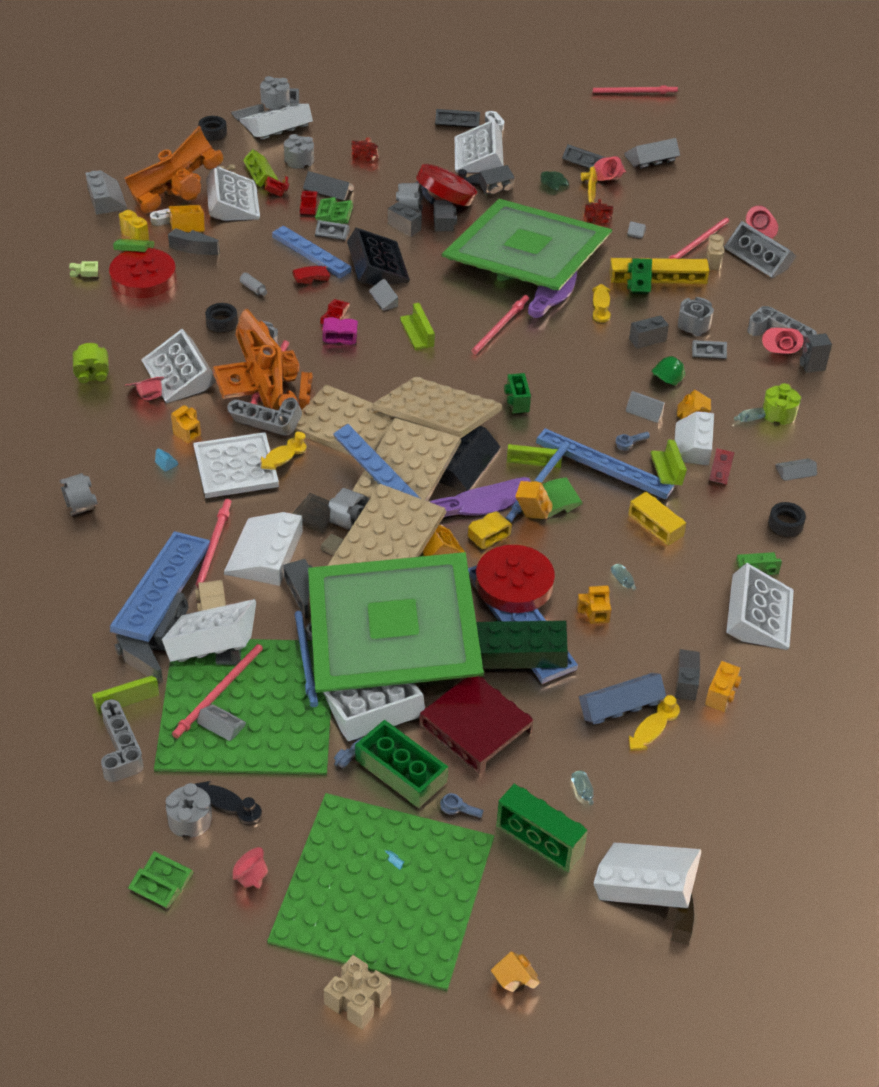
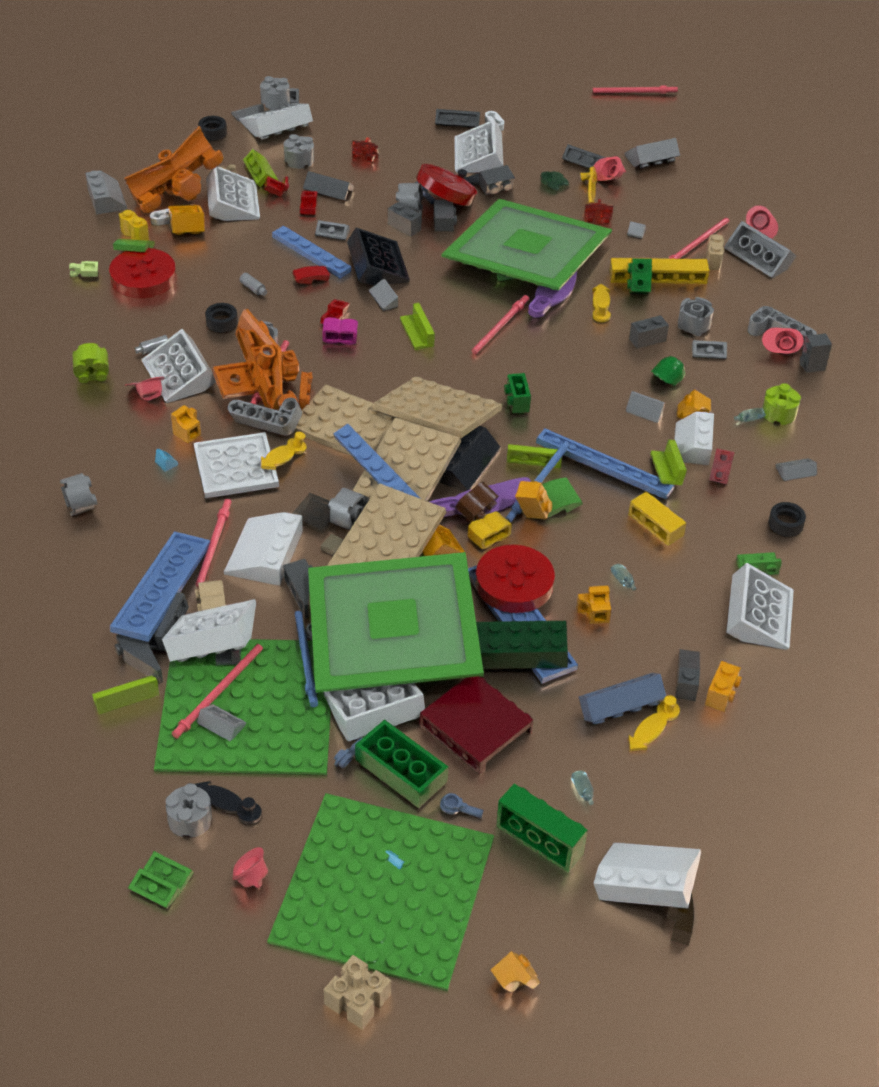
(128, 757): light grey beam -> none
(150, 345): none -> light grey cylinder
(193, 242): dark grey slope -> none
(334, 211): bright green slope -> none
(477, 501): none -> reddish brown brick
(625, 442): sand blue plate -> none

